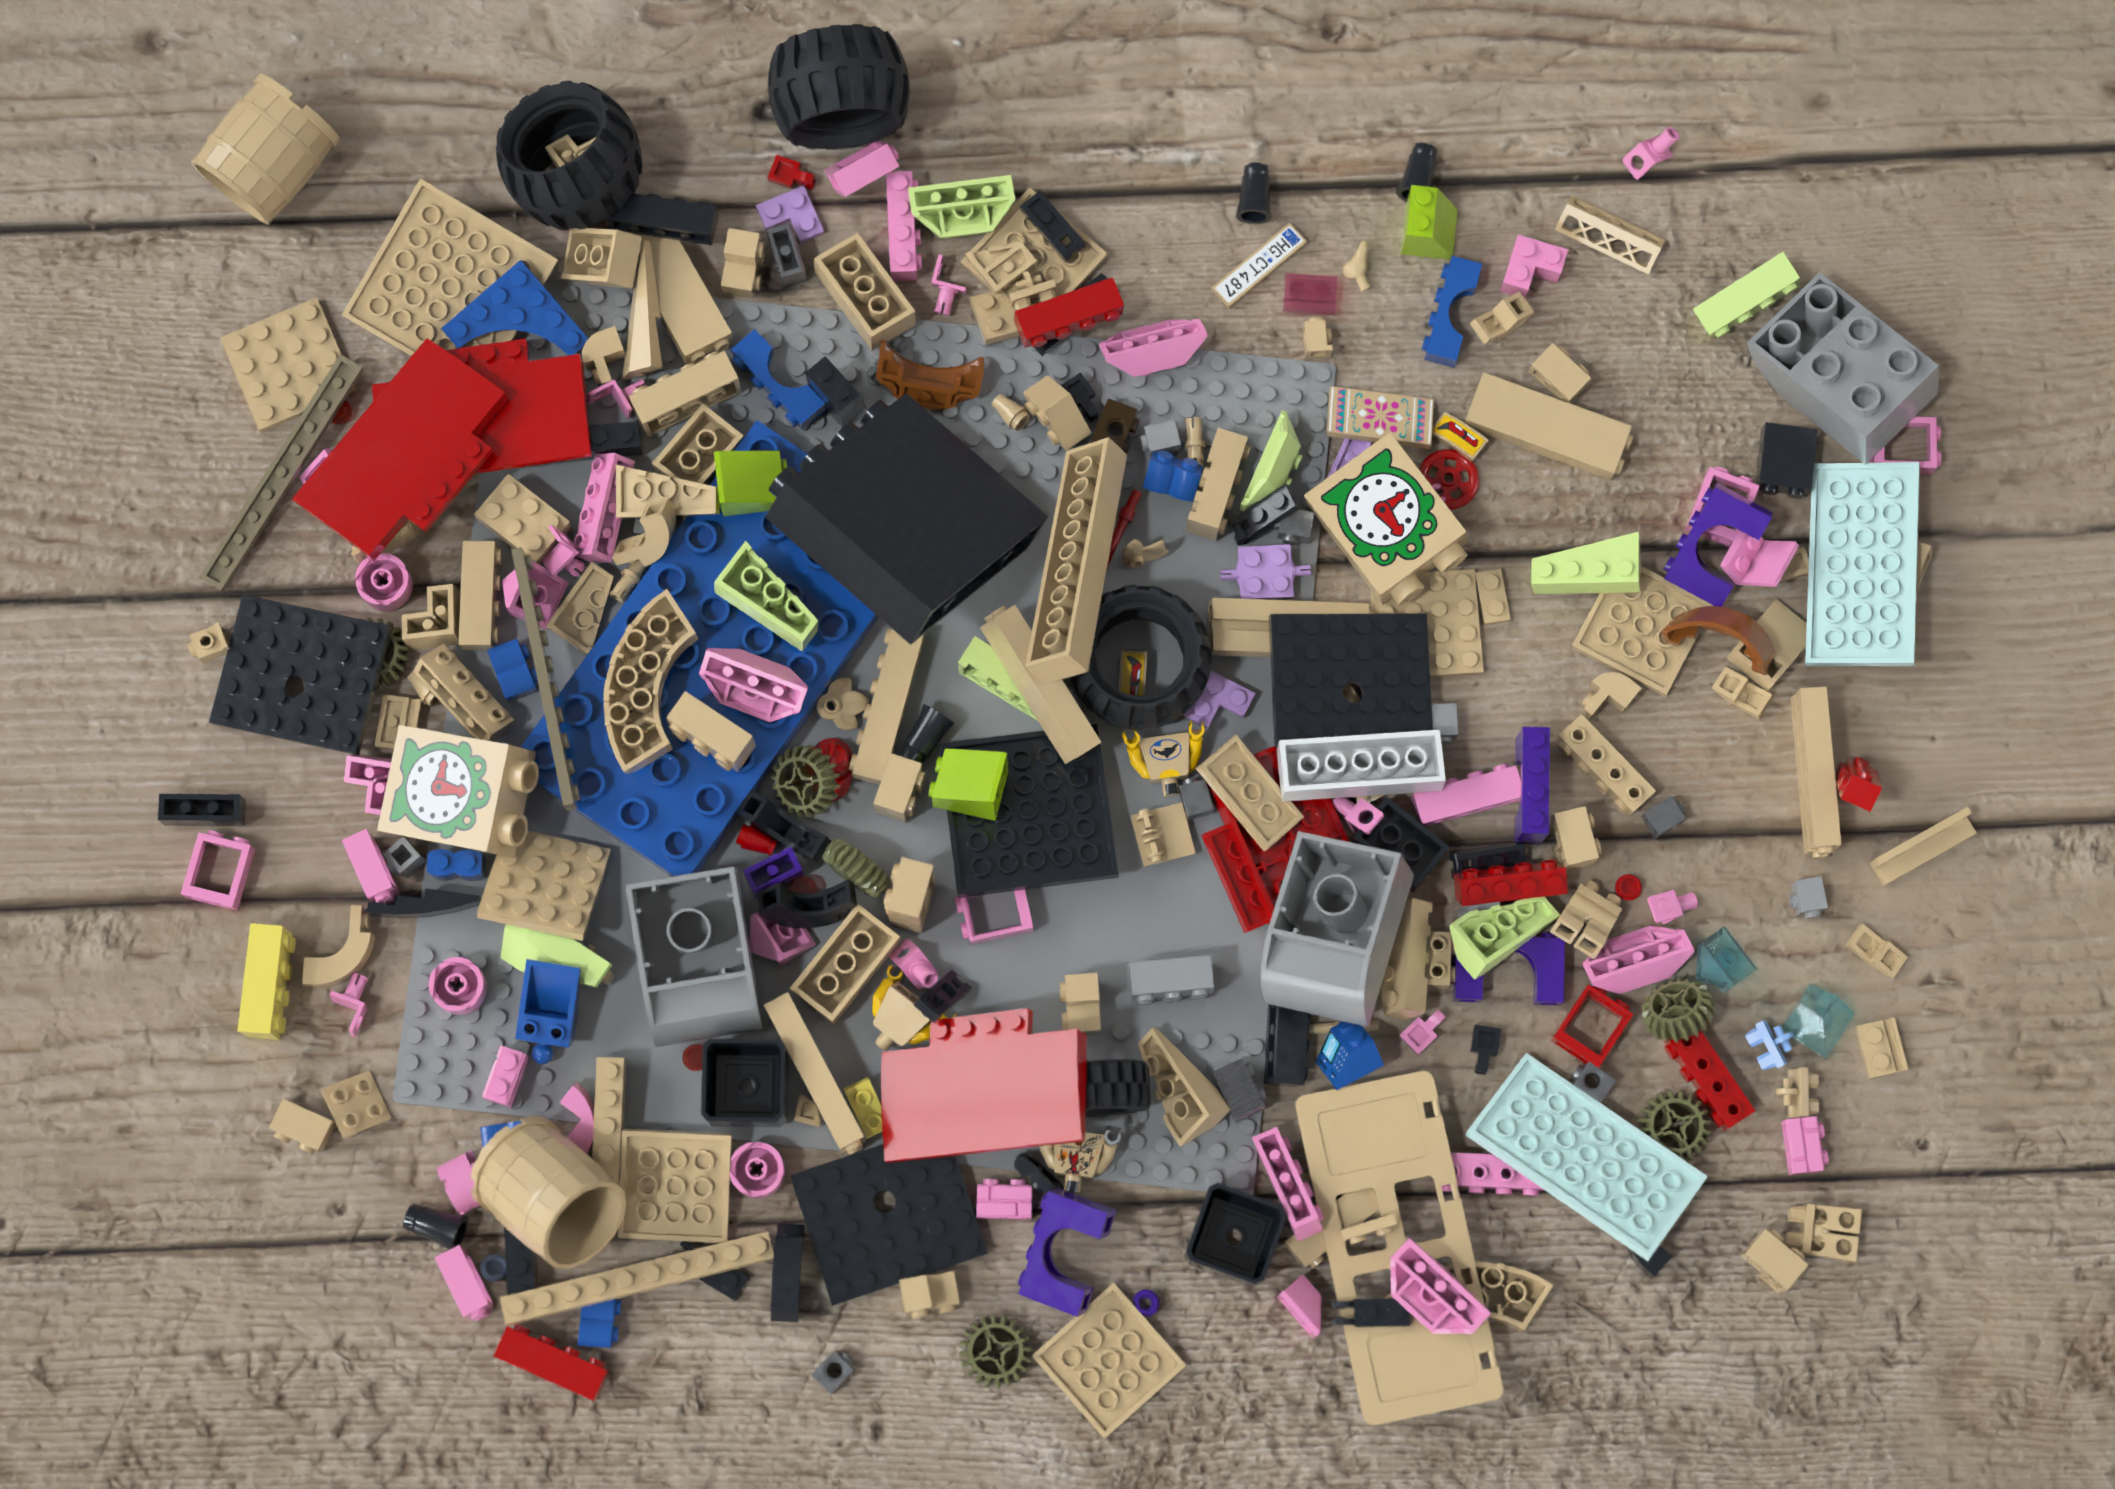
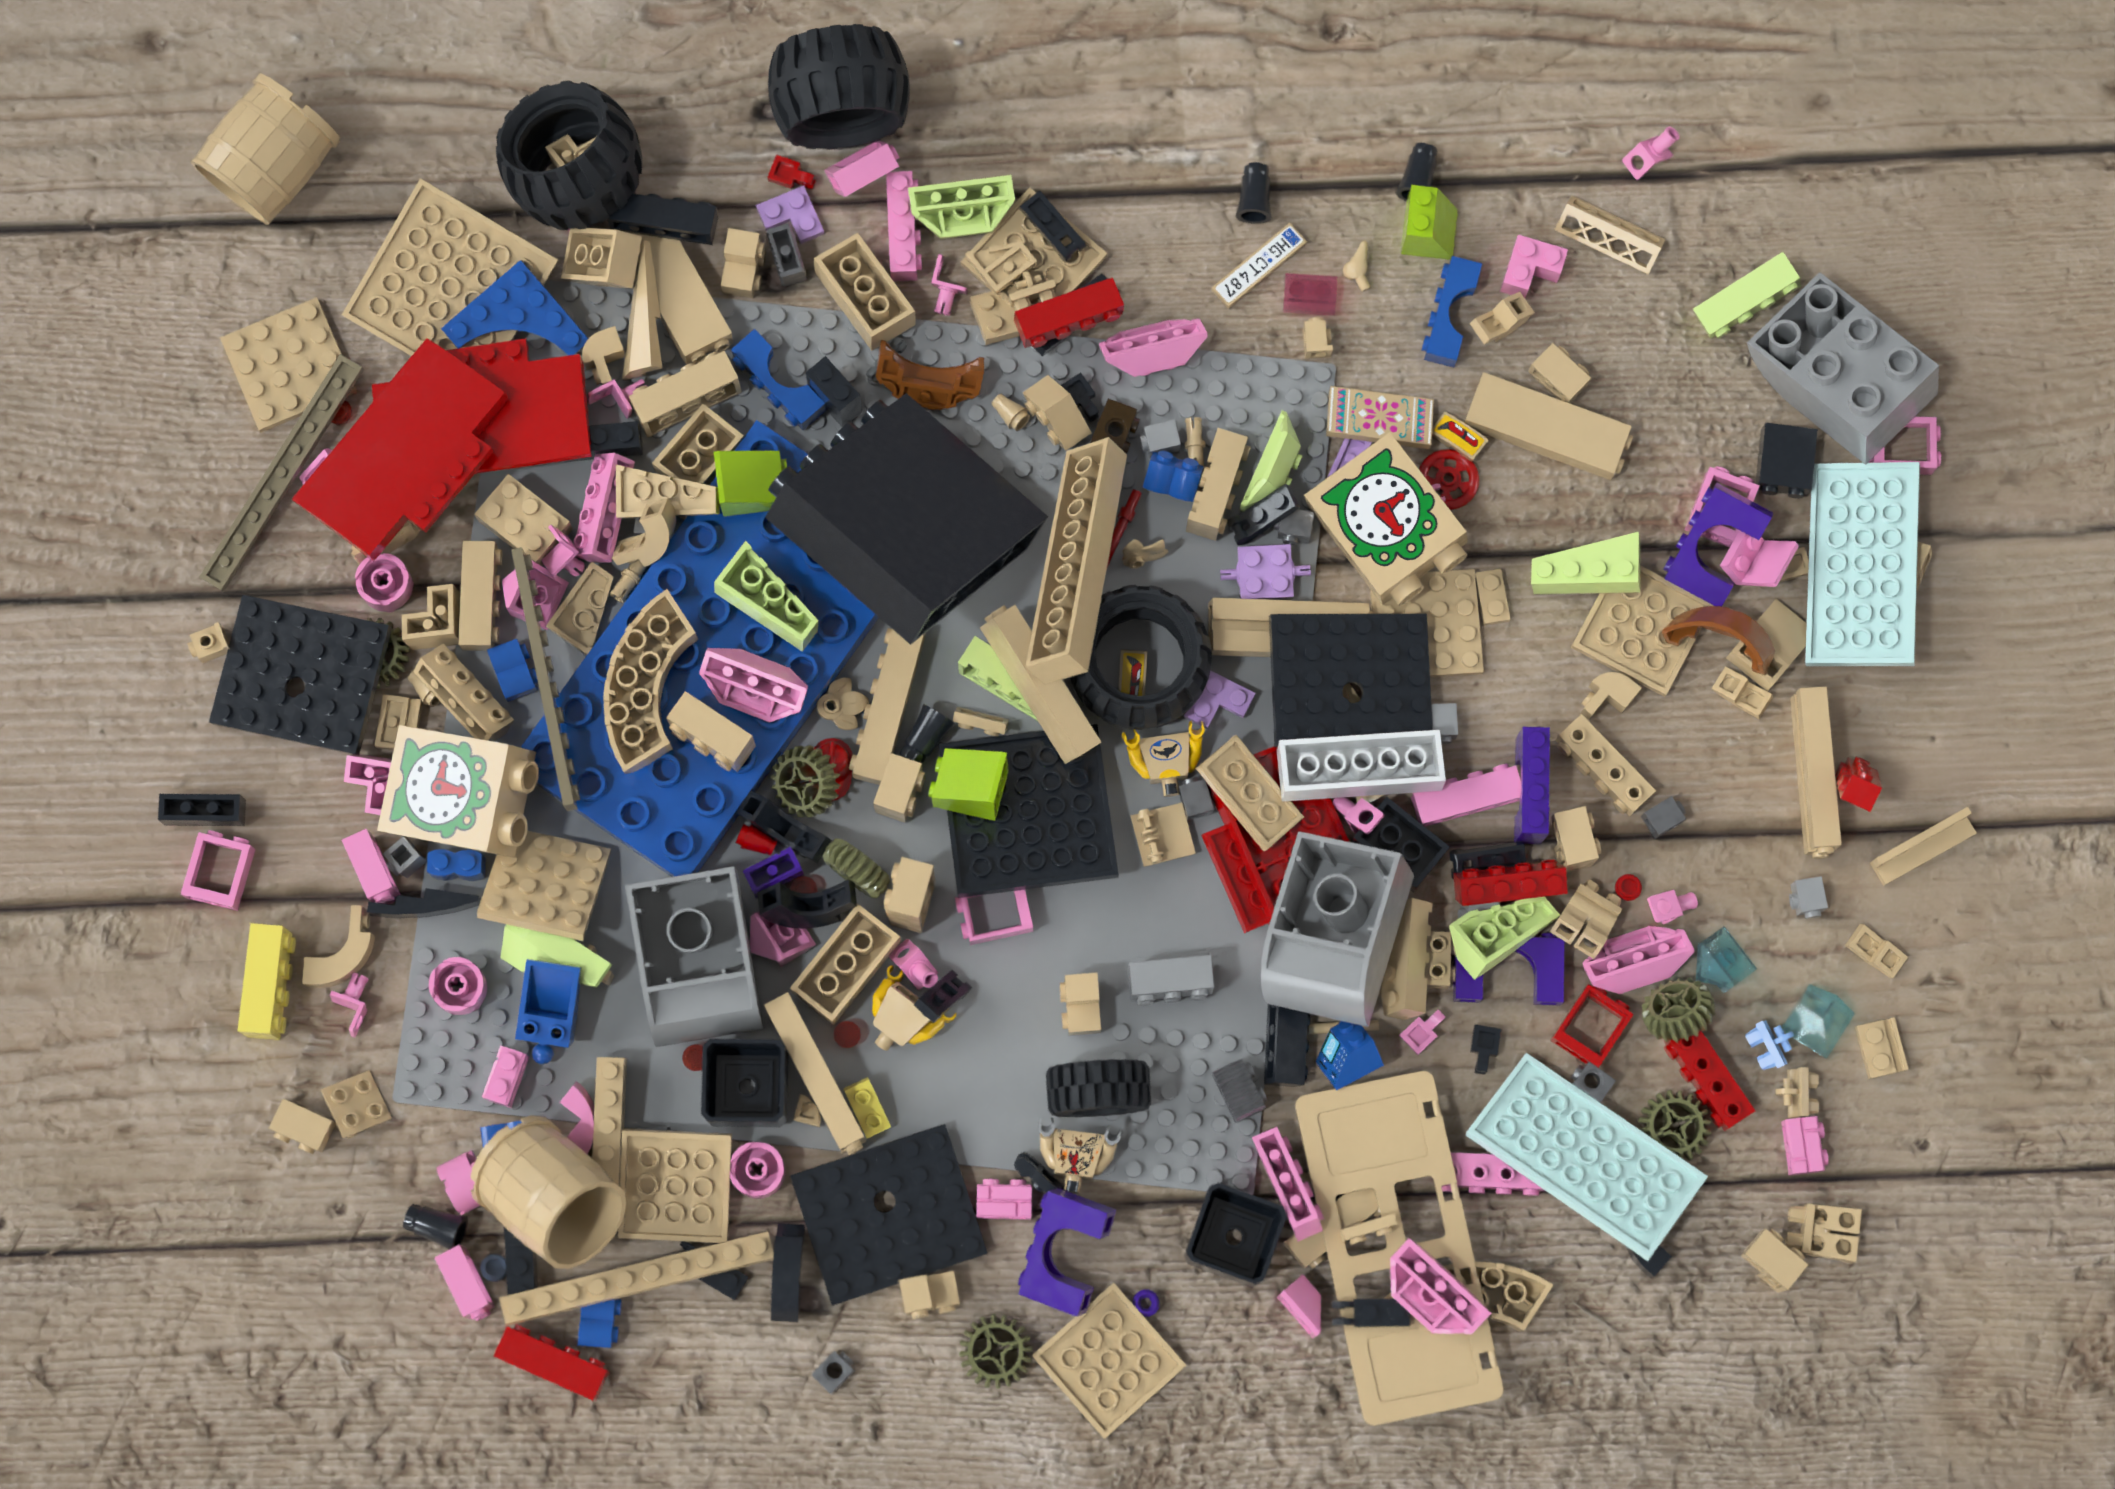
(847, 1034): none -> clear red plate
(969, 719): none -> tan plate
(983, 1088): slope -> none
(1186, 1094): tan wedge -> none

